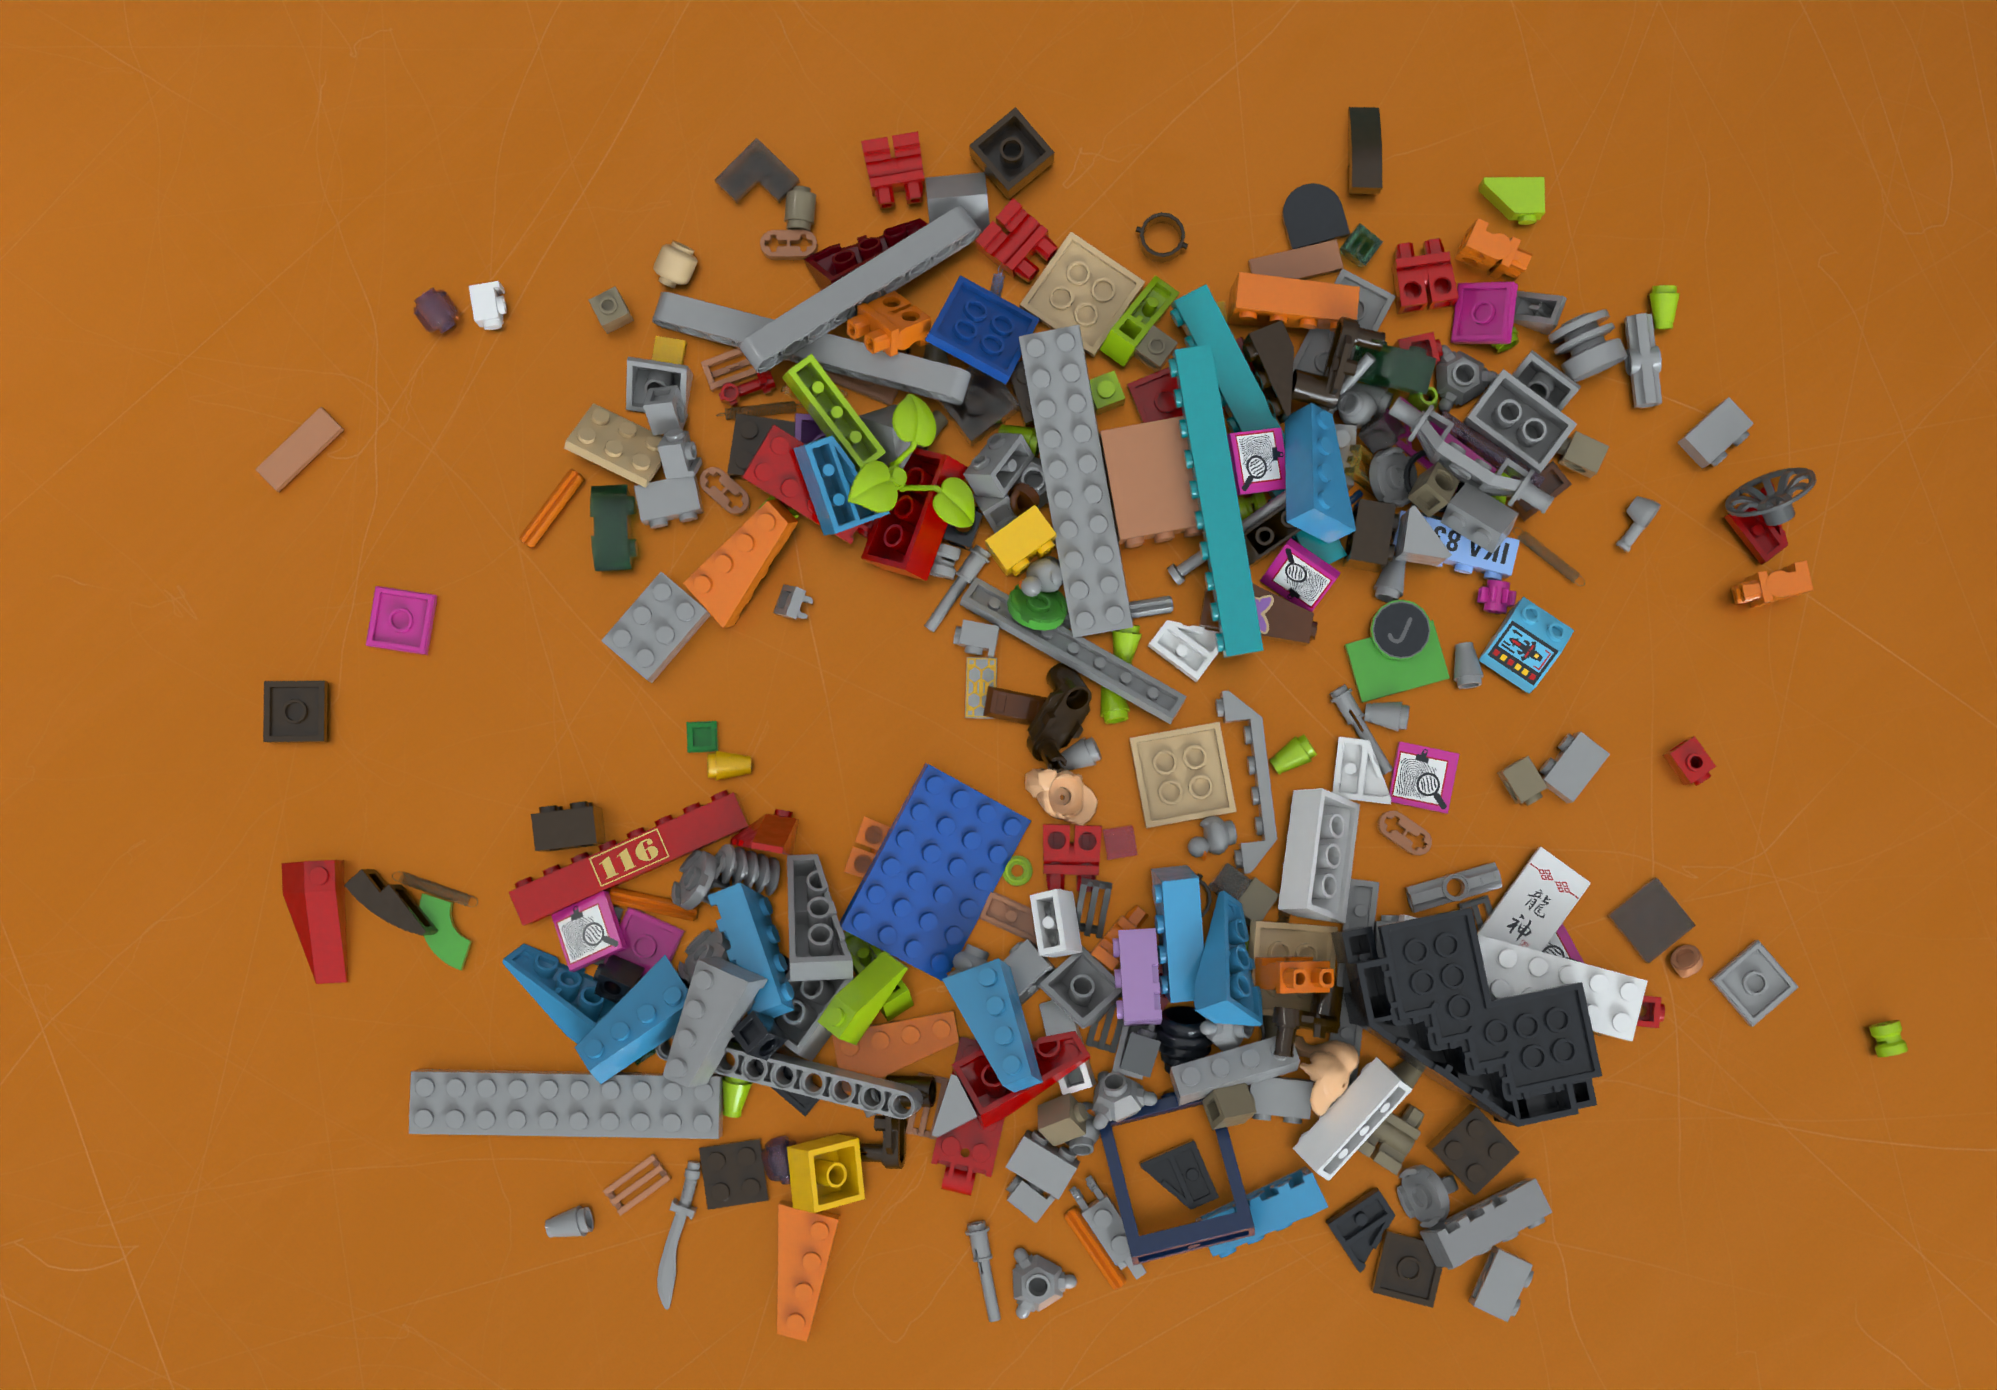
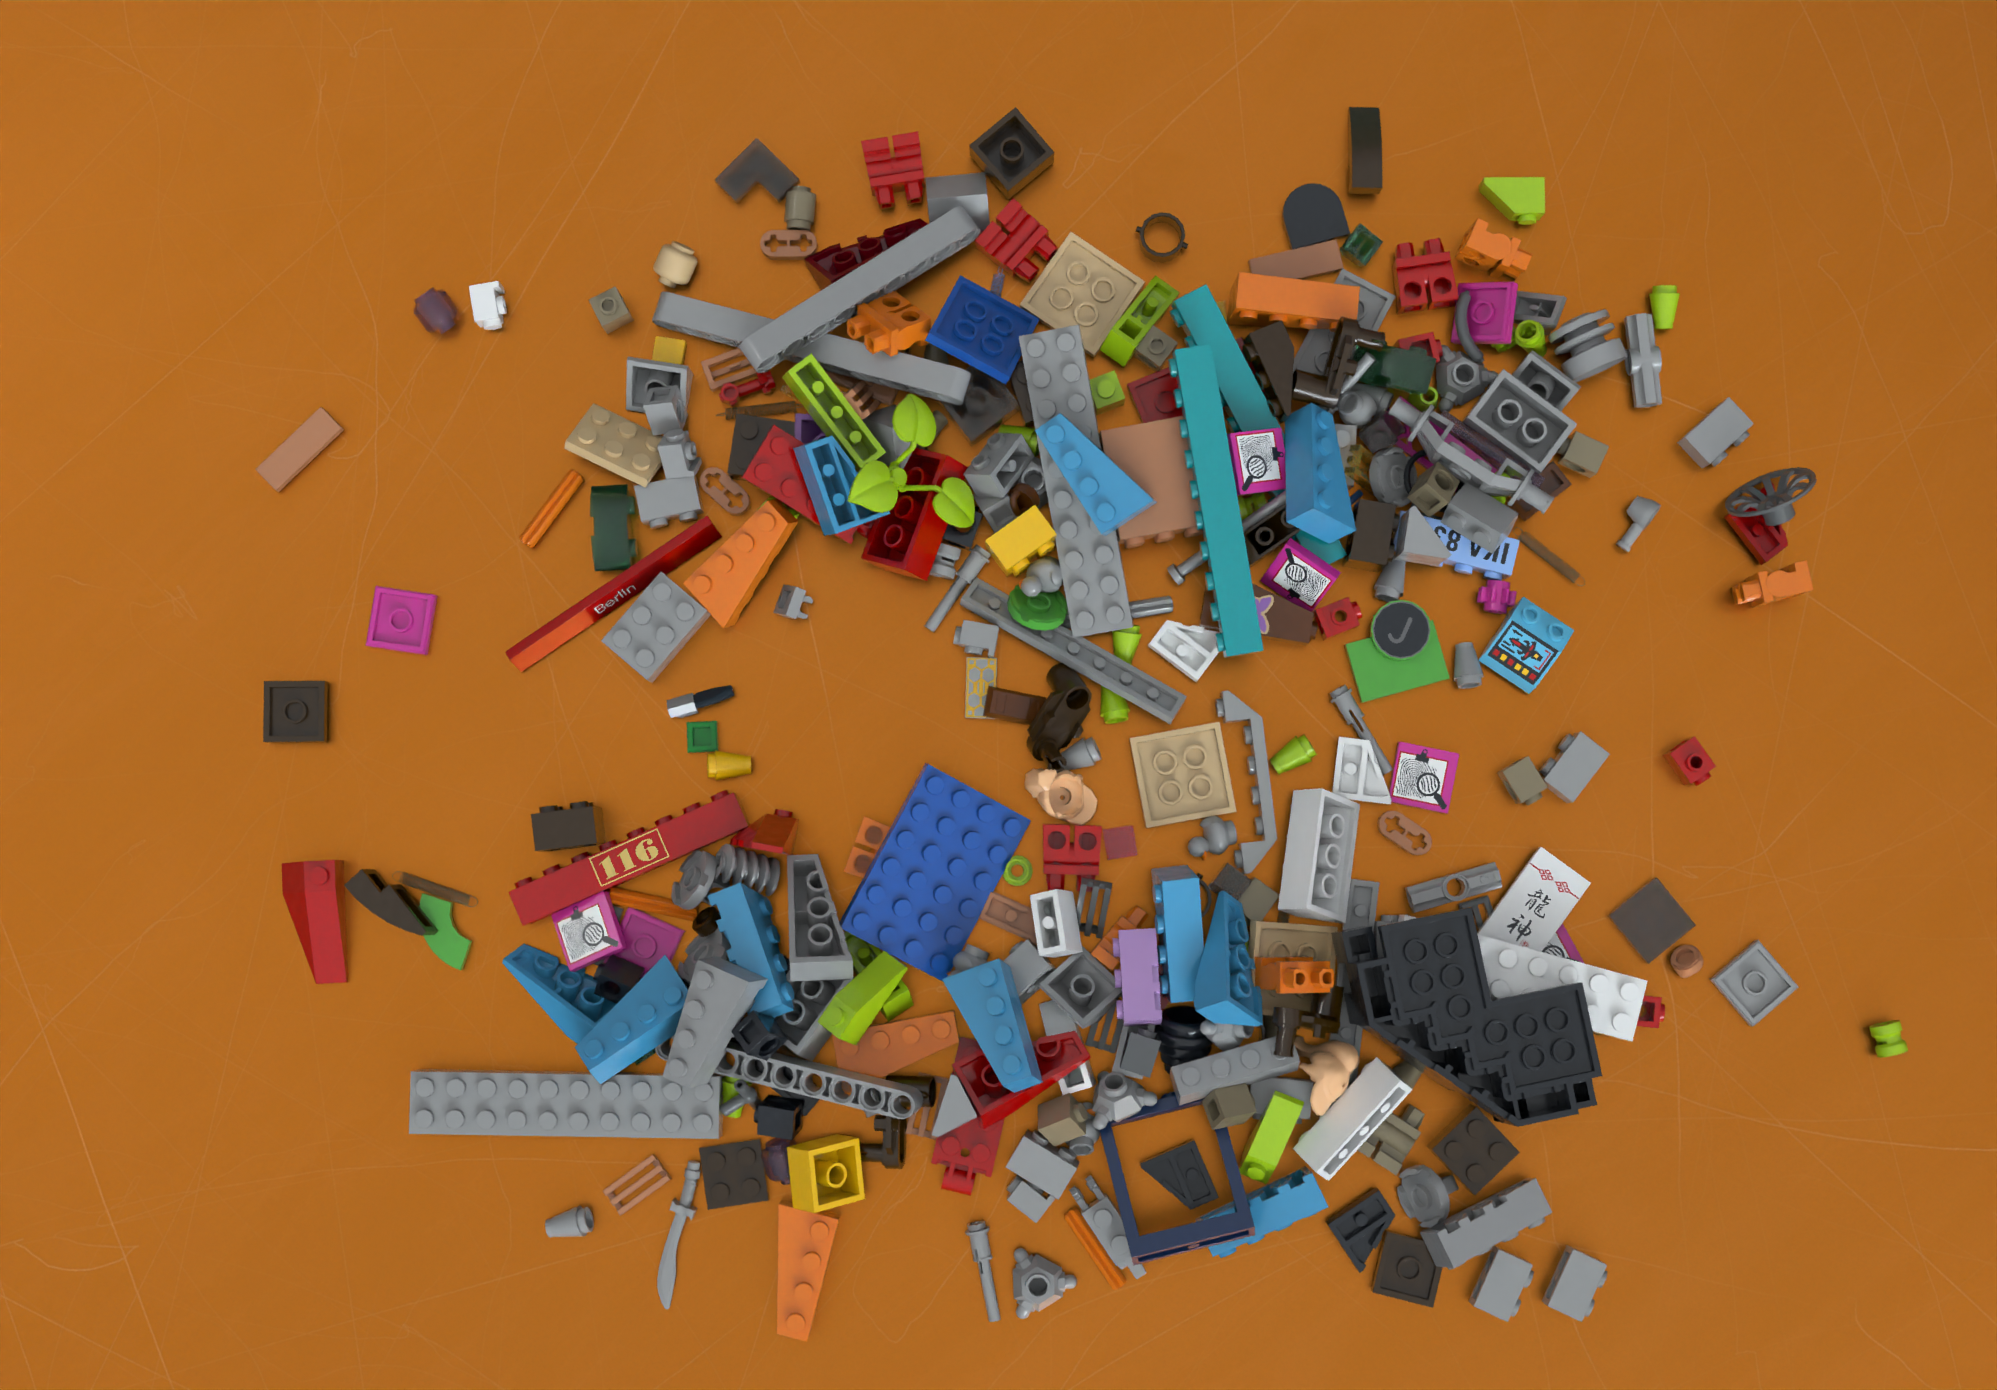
(613, 594): none -> red tile
(689, 703): none -> piece
(706, 921): none -> dark brown tile
(746, 1095): none -> dark grey piece
(779, 1117): none -> black brick
(864, 399): none -> nougat tile
(1096, 479): none -> dark azure wedge
(1270, 1137): none -> lime slope
(1329, 625): none -> red brick
(1388, 714): light grey cone -> none
(1463, 330): none -> dark grey piece
(1531, 337): none -> lime cone
(1575, 1283): none -> light grey brick

